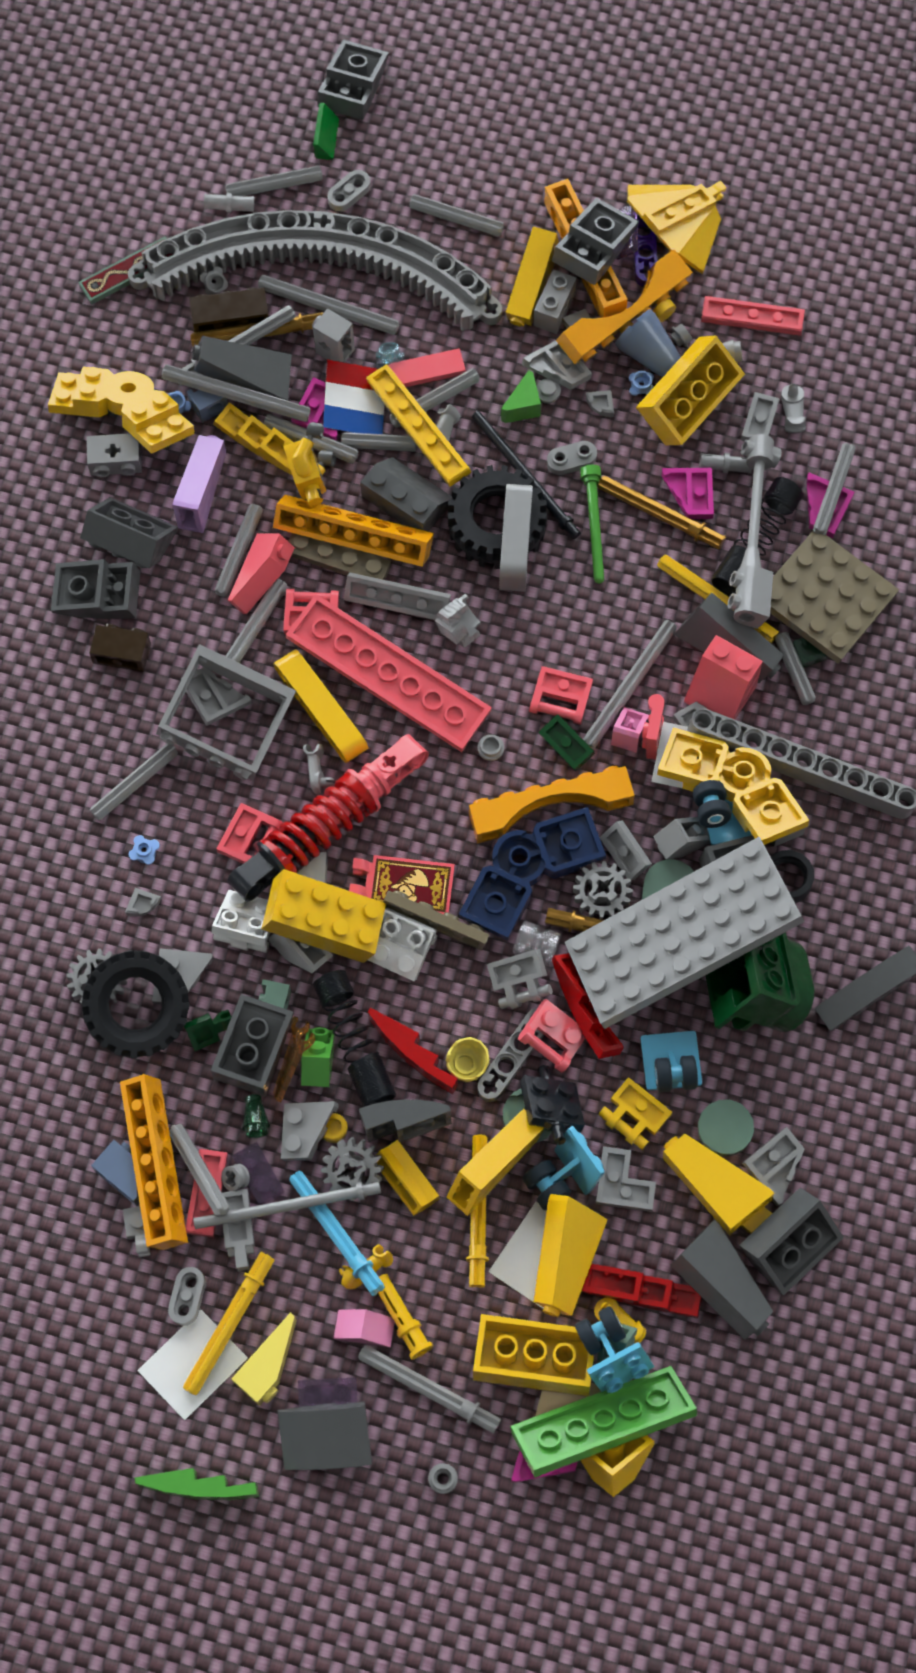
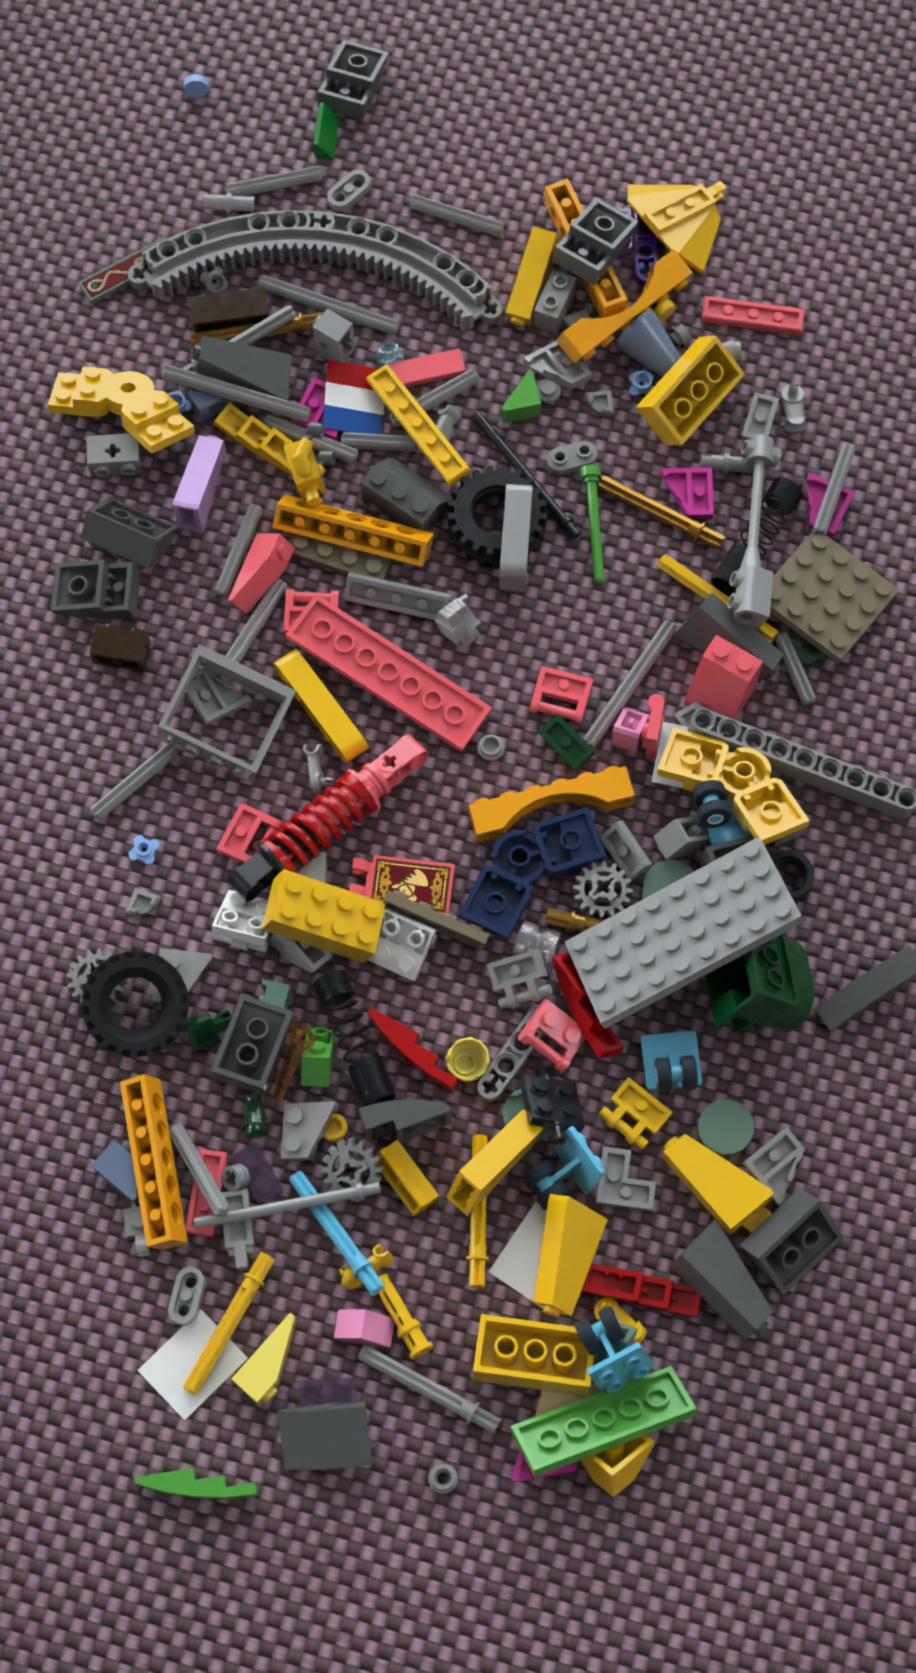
(196, 86): none -> light blue tile

